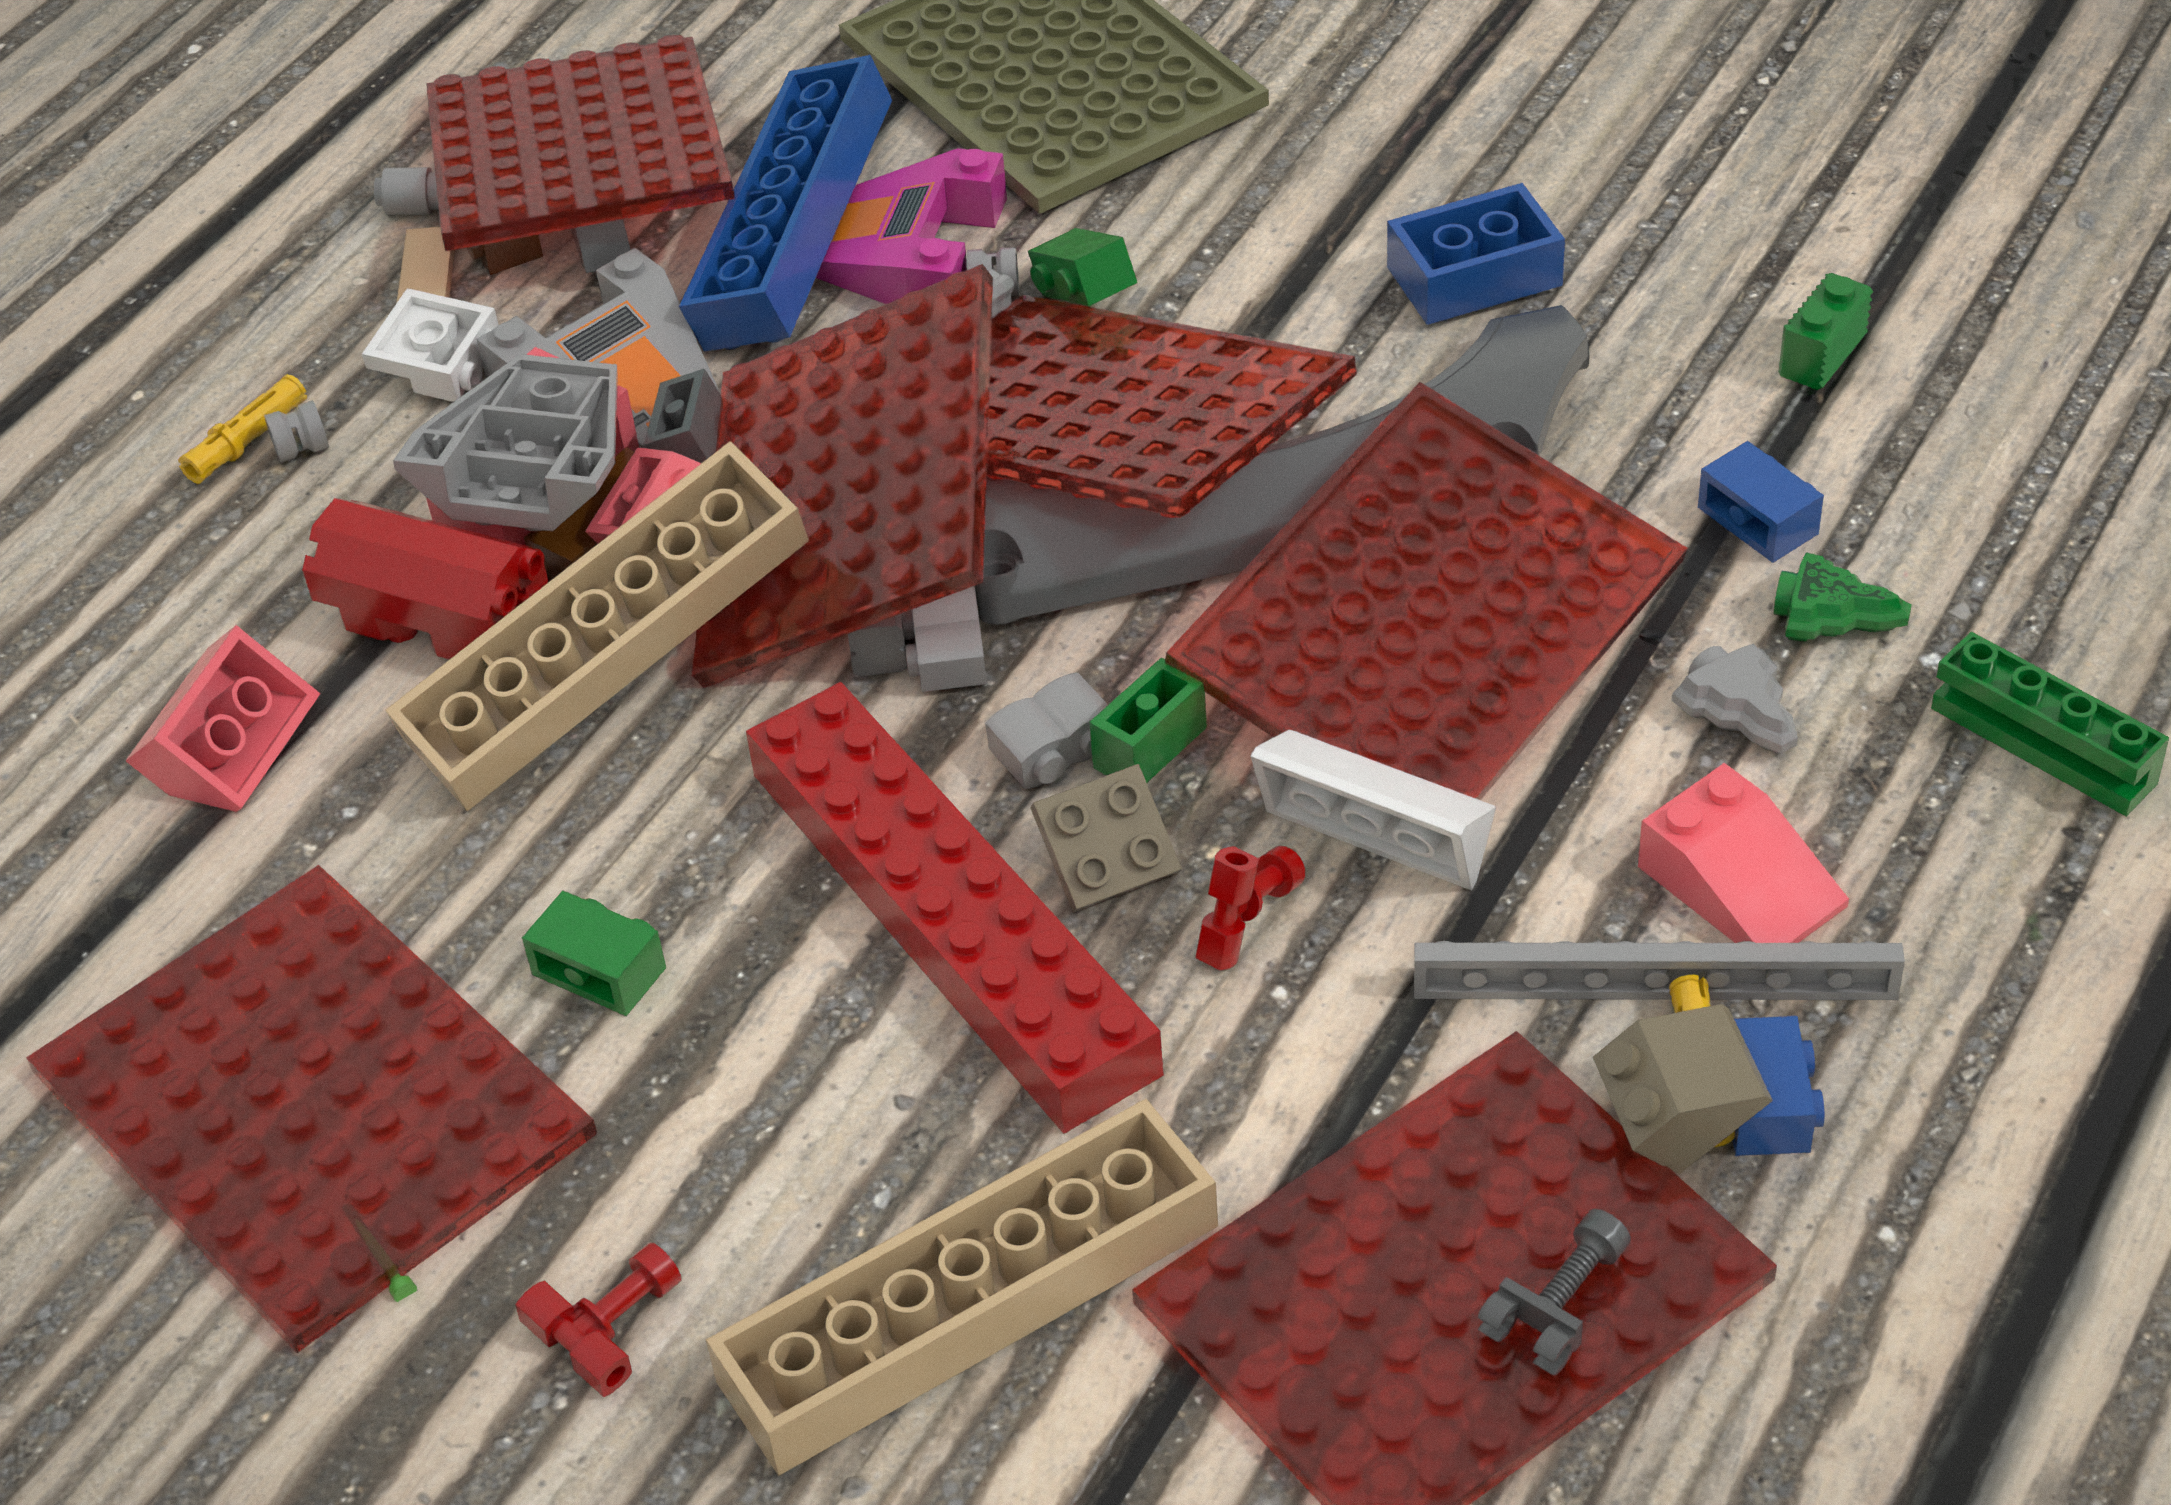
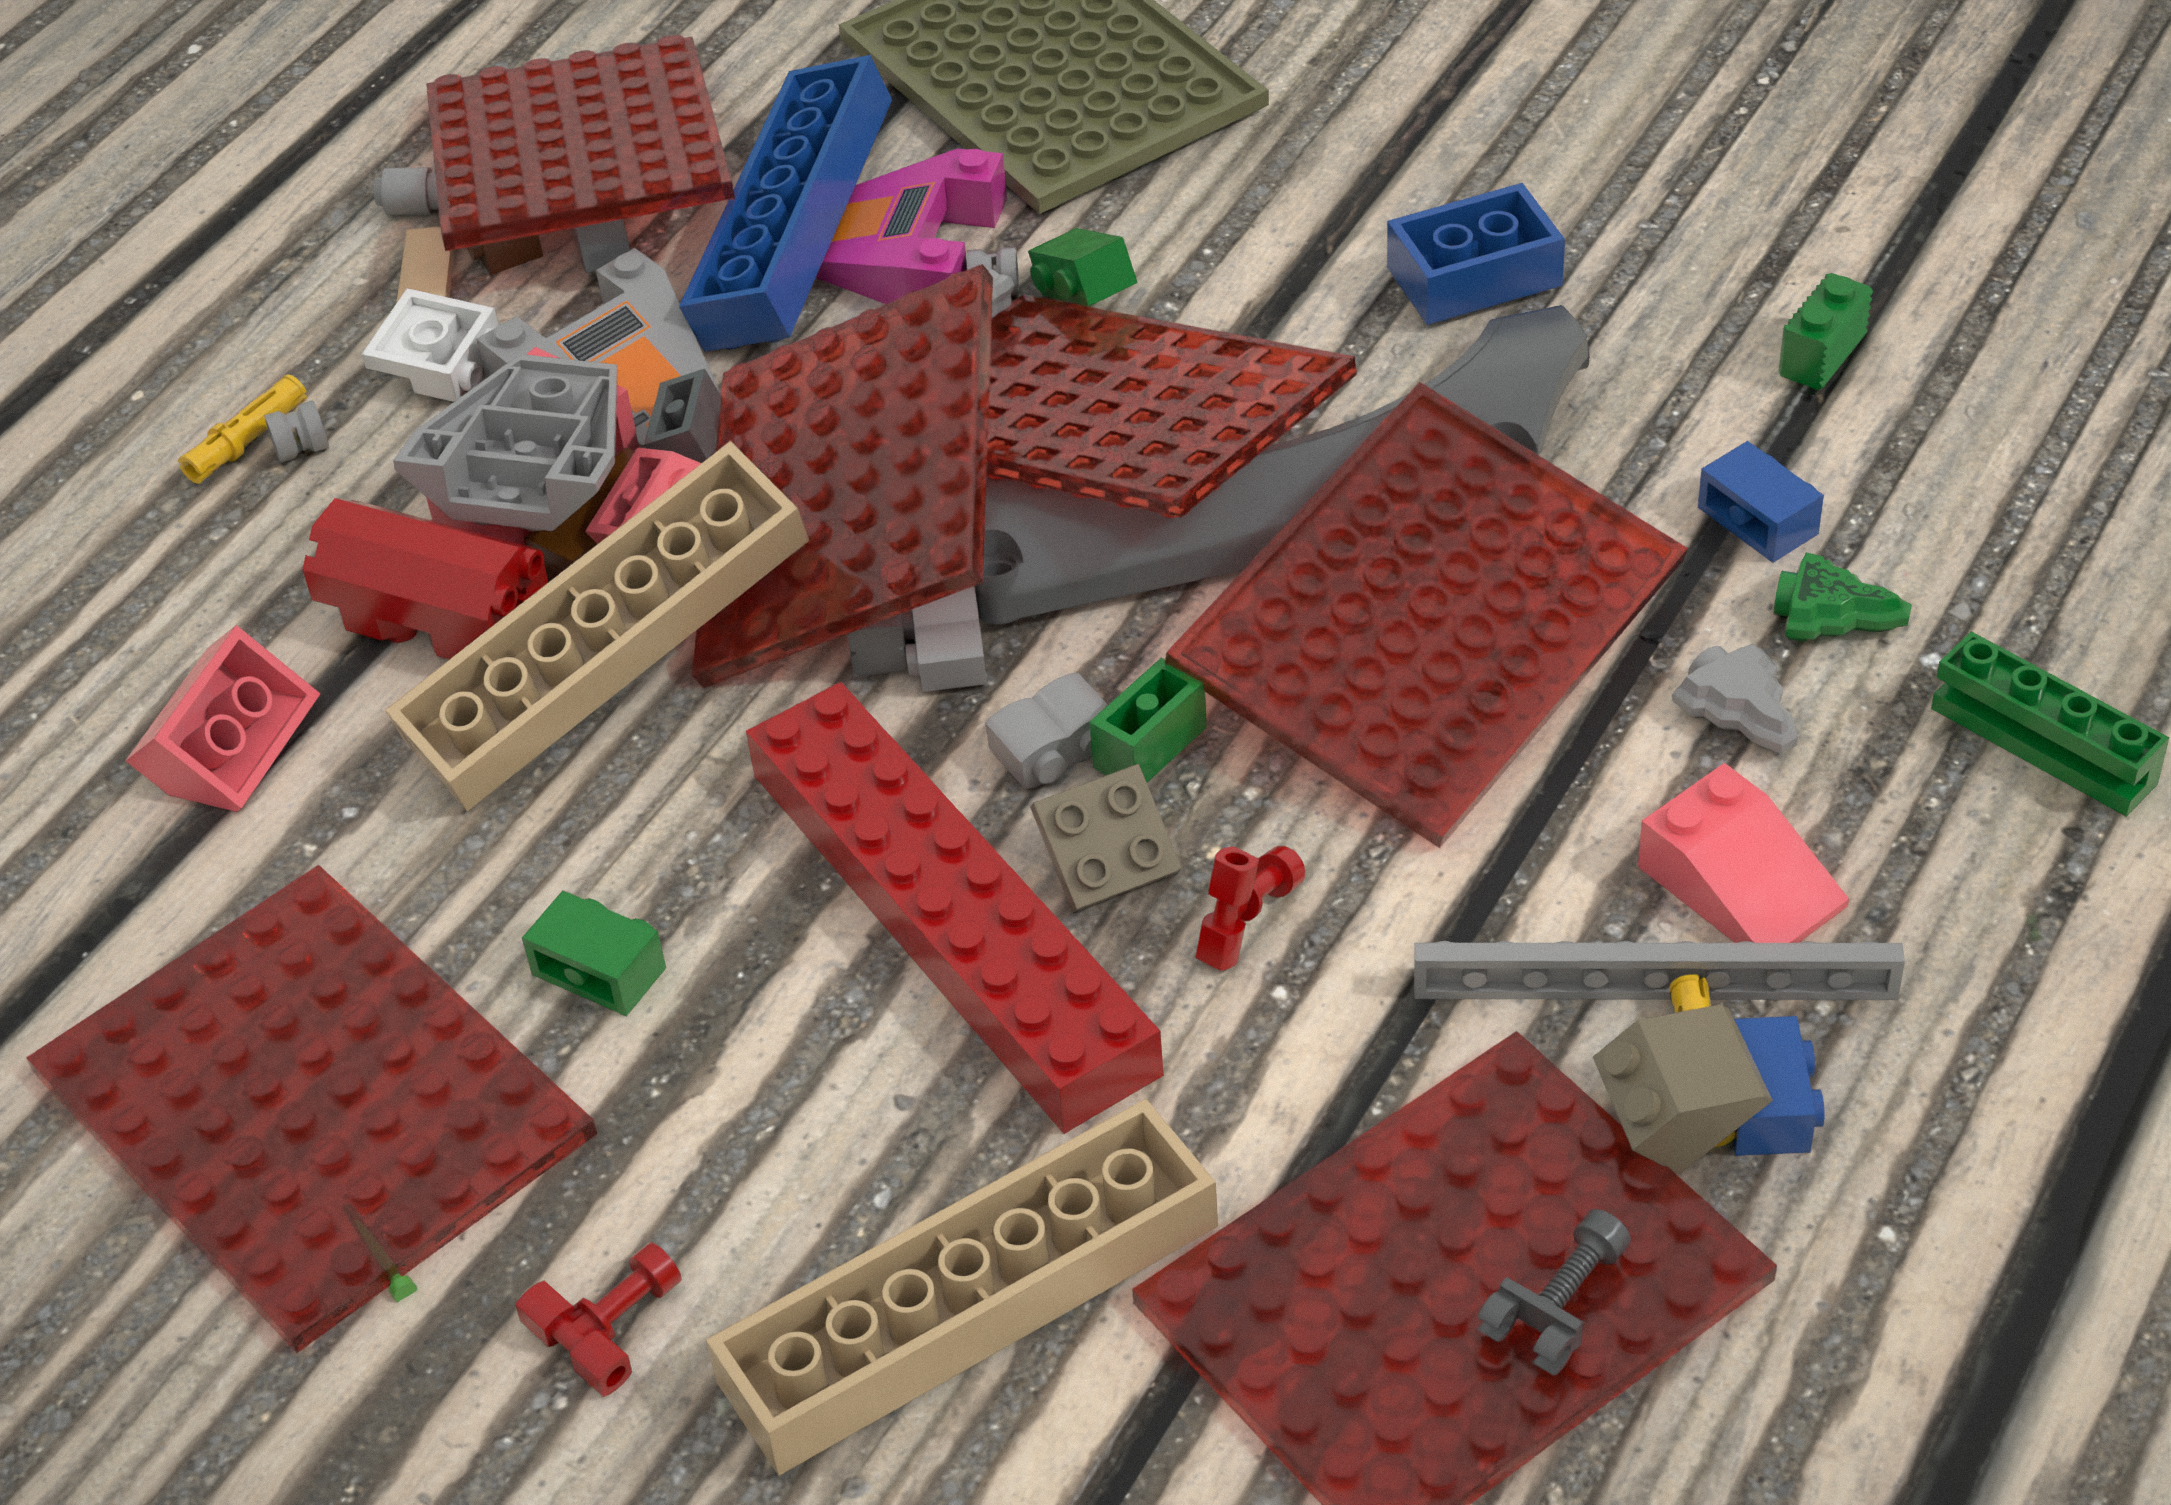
(1374, 806): white slope -> none

